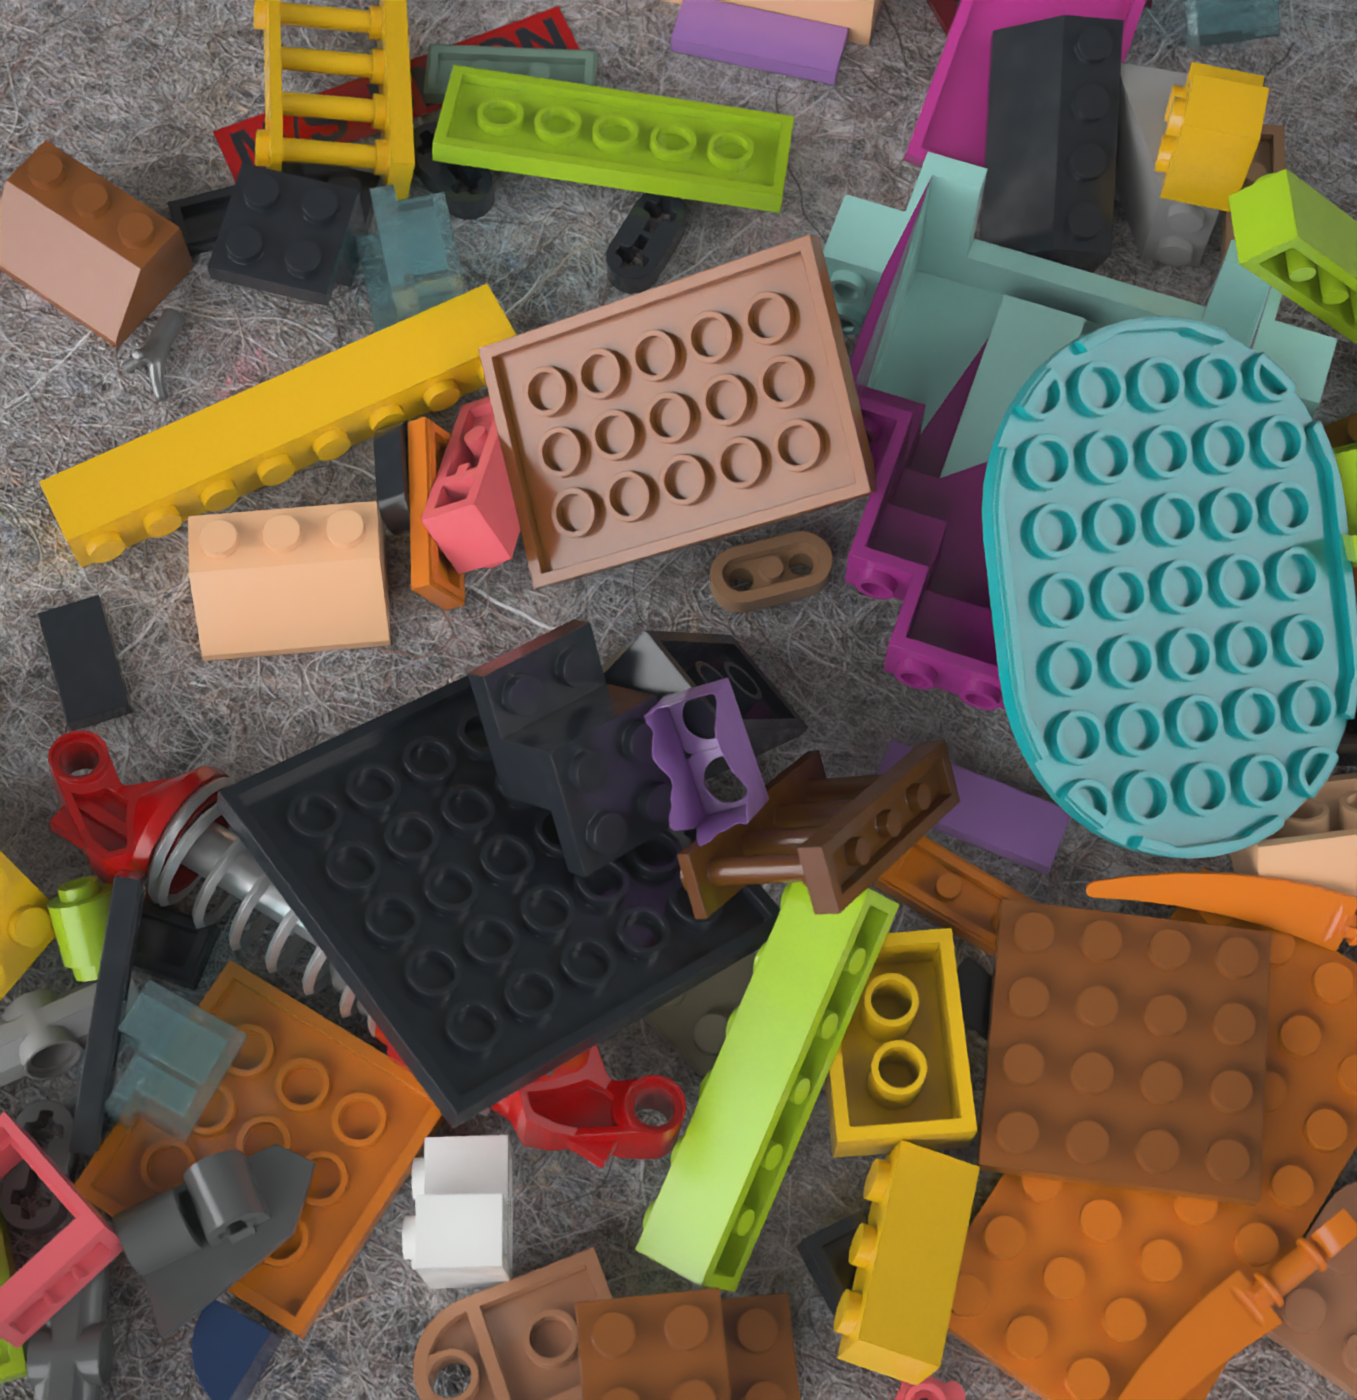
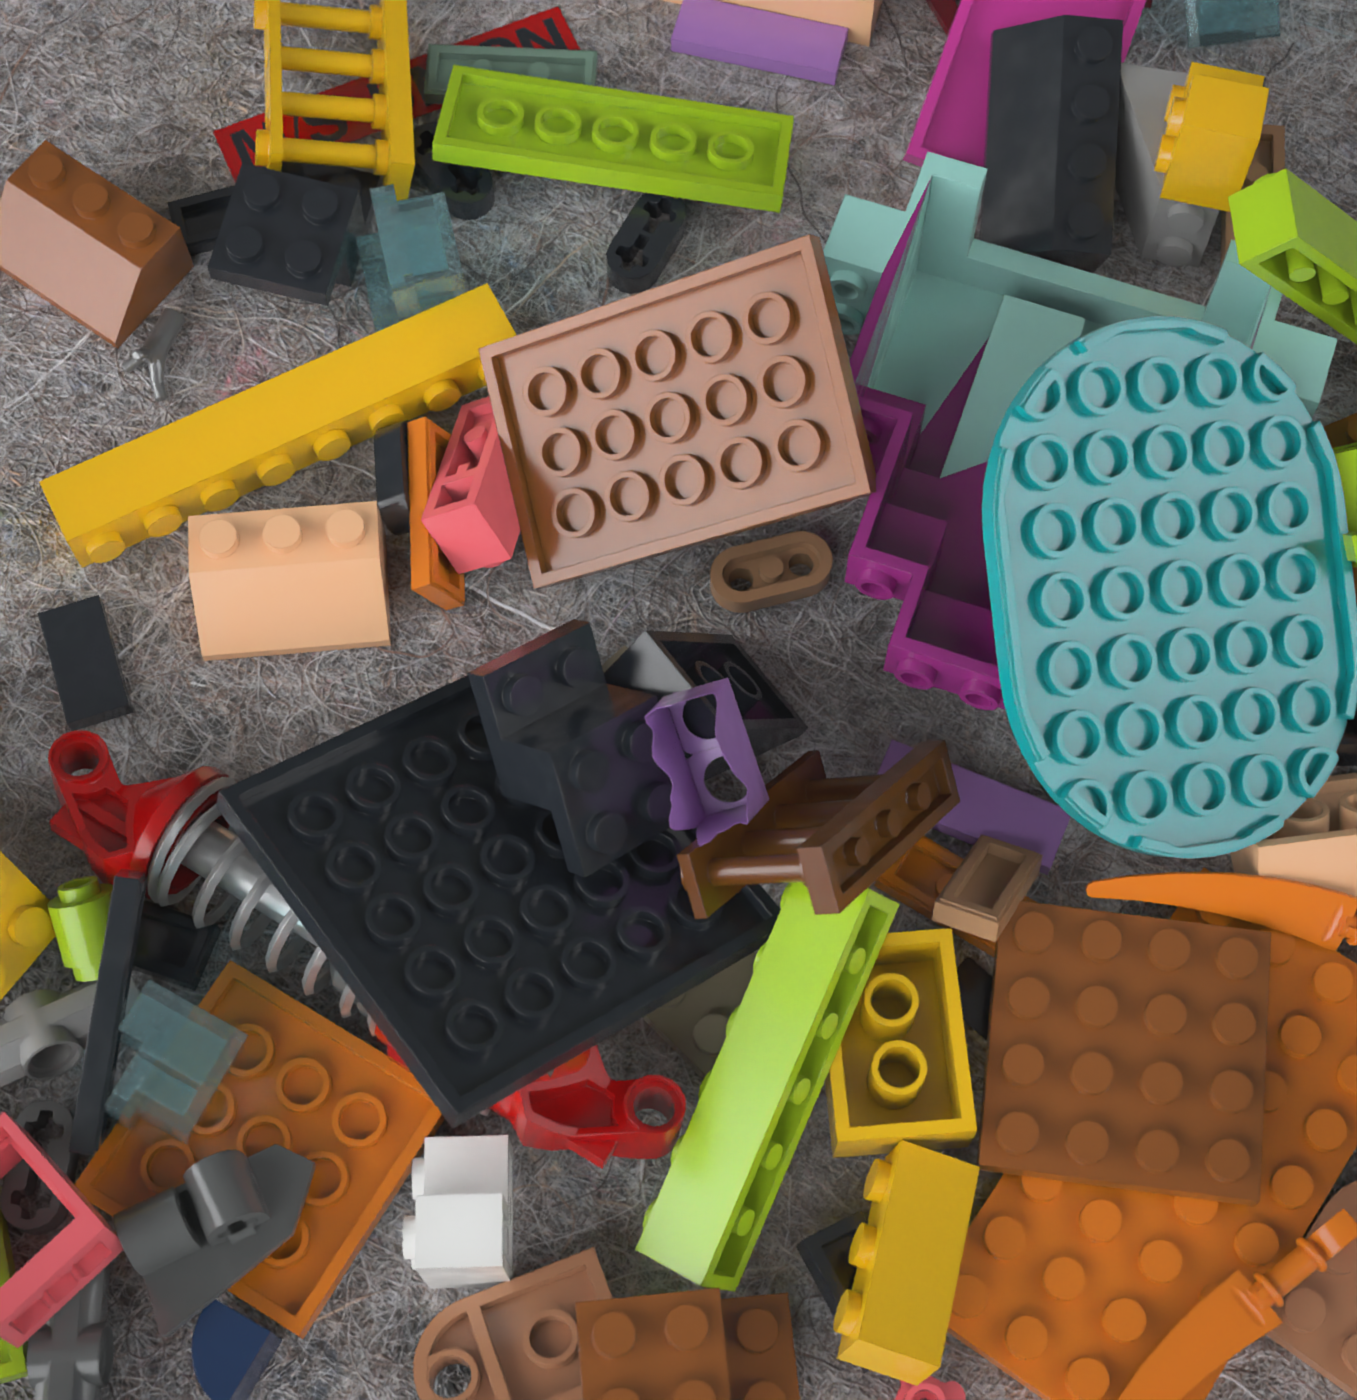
(987, 888): none -> medium nougat tile

